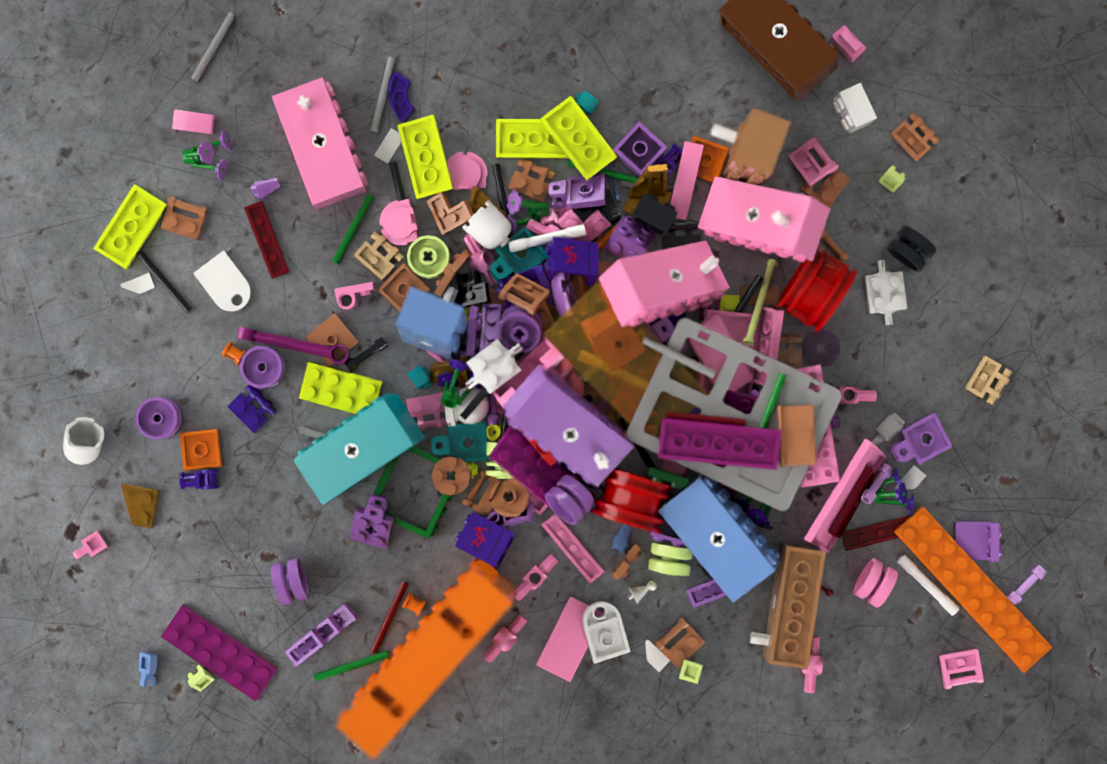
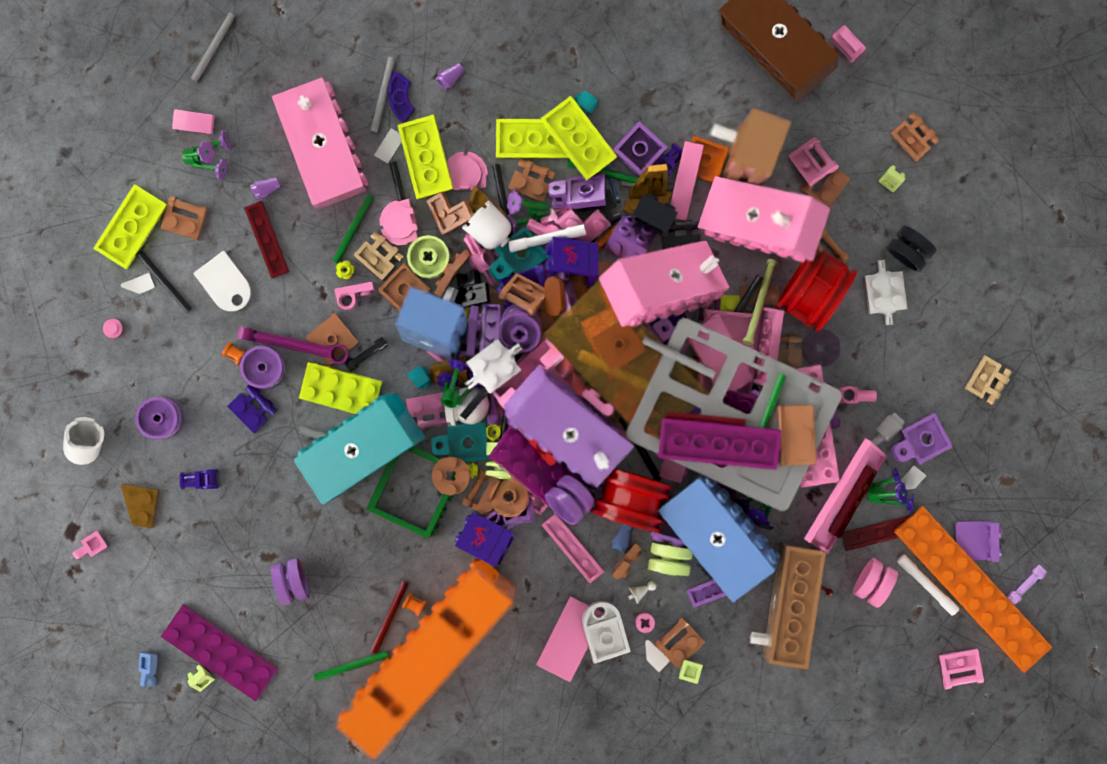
(112, 328): none -> bright pink plate
(201, 449): orange plate -> none
(321, 634): medium lavender slope -> none
(350, 270): none -> neon yellow plate
(372, 516): medium lavender plate -> none
(448, 77): none -> medium lavender cone
(504, 638): bright pink axle -> none
(542, 570): bright pink axle -> none
(554, 296): none -> dark orange tile
(593, 397): none -> bright pink plate
(643, 619): none -> bright pink wheel
(673, 479): dark green plate -> none
(815, 666): bright pink axle -> none
(854, 108): white brick -> none
(869, 495): lavender bar -> none

